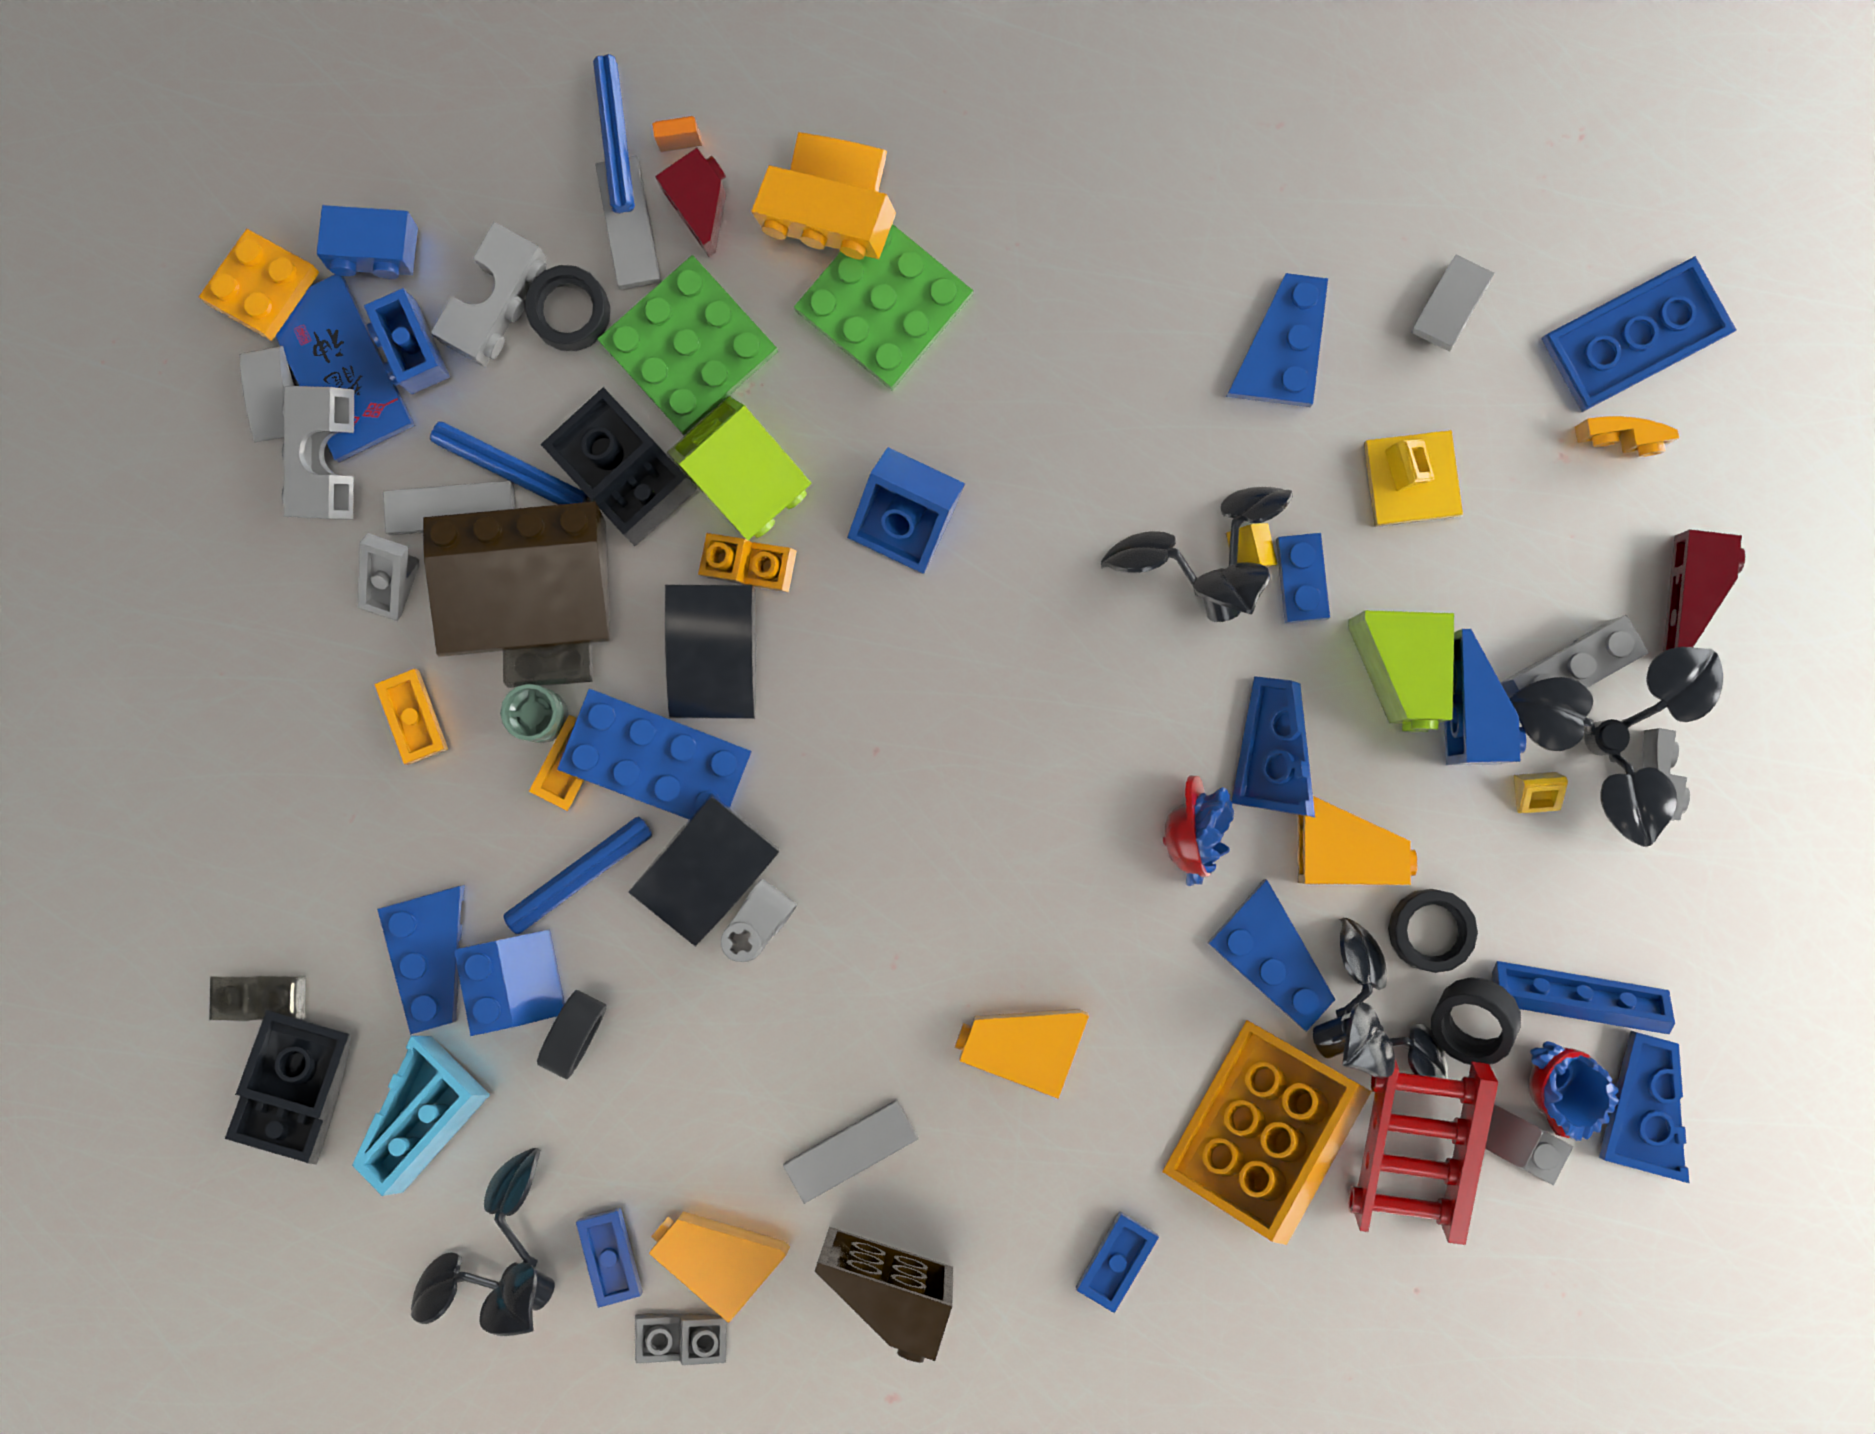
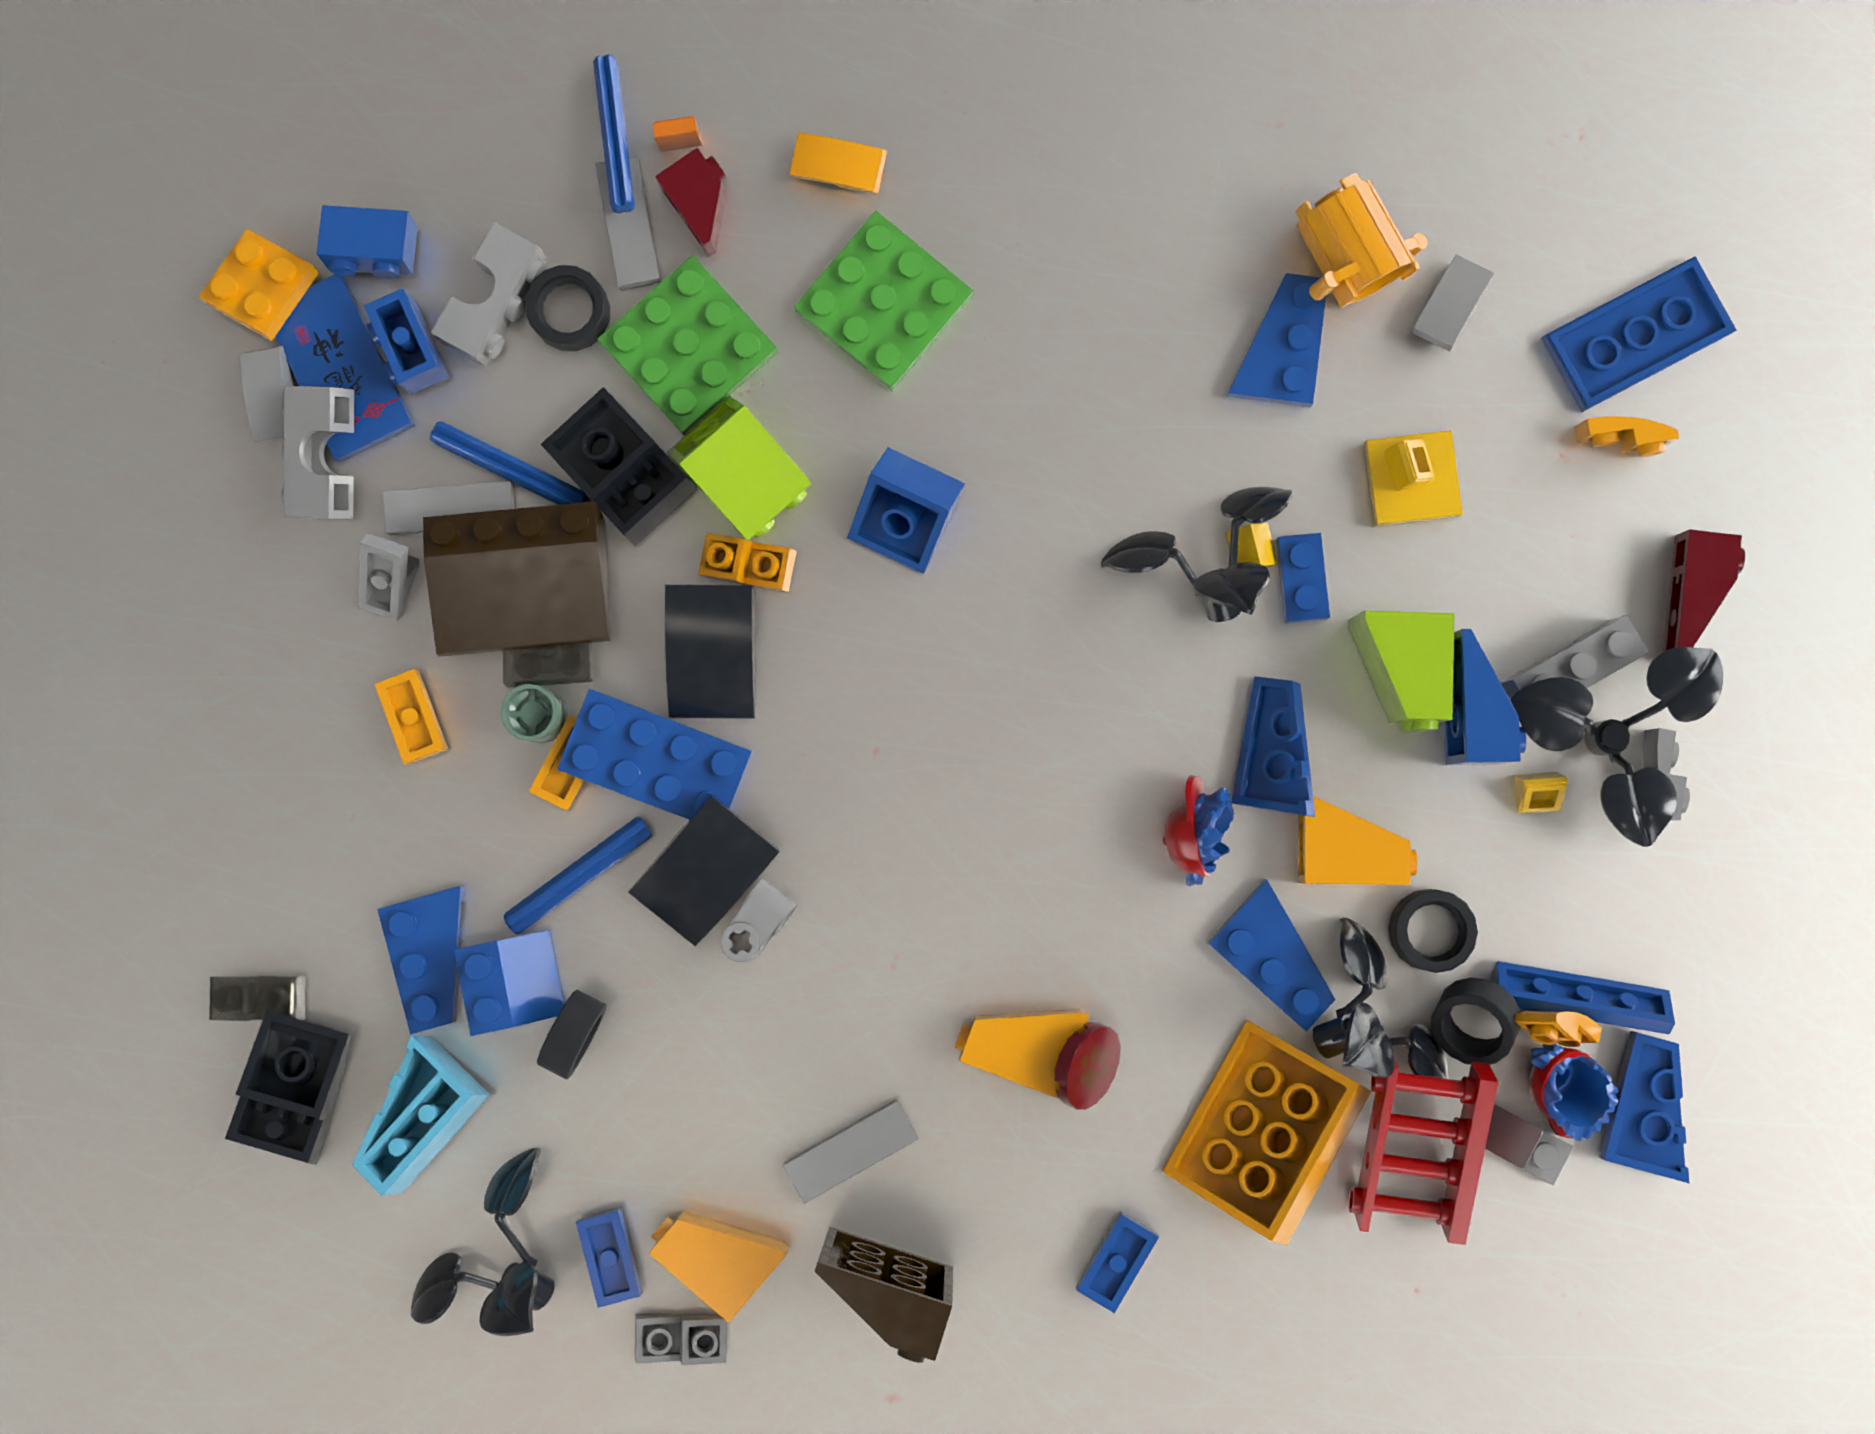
(823, 213): light orange brick -> none
(1087, 1065): none -> dark red tile
(1355, 243): none -> light orange container
(1555, 1027): none -> light orange slope

